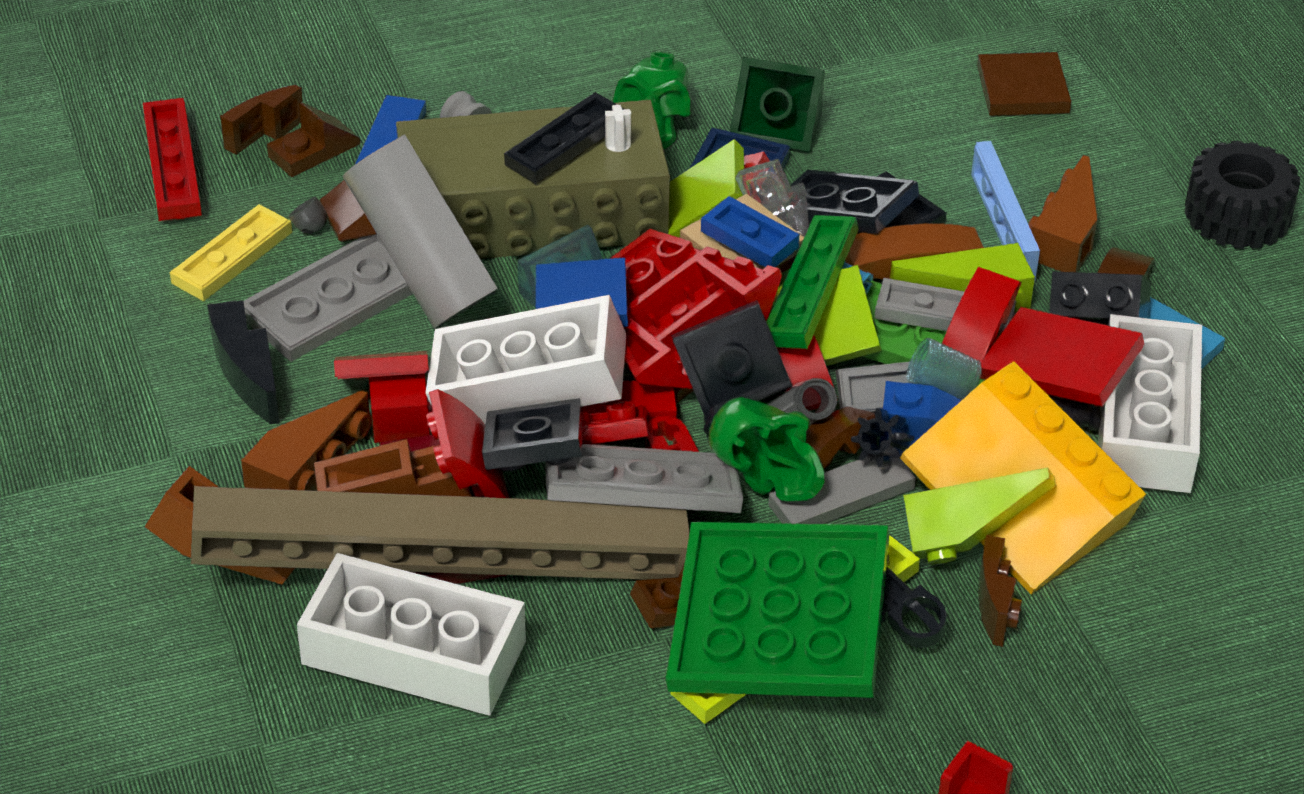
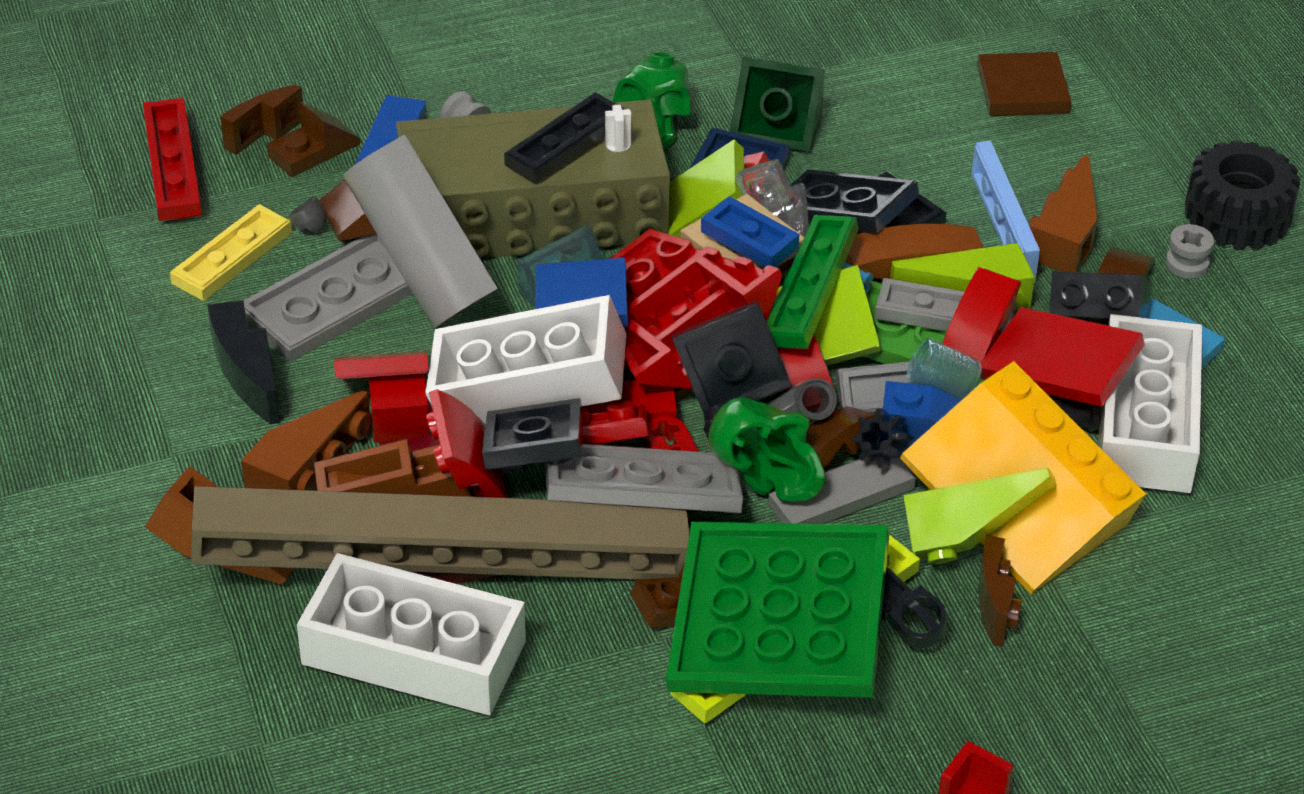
(1189, 251): none -> light grey wheel

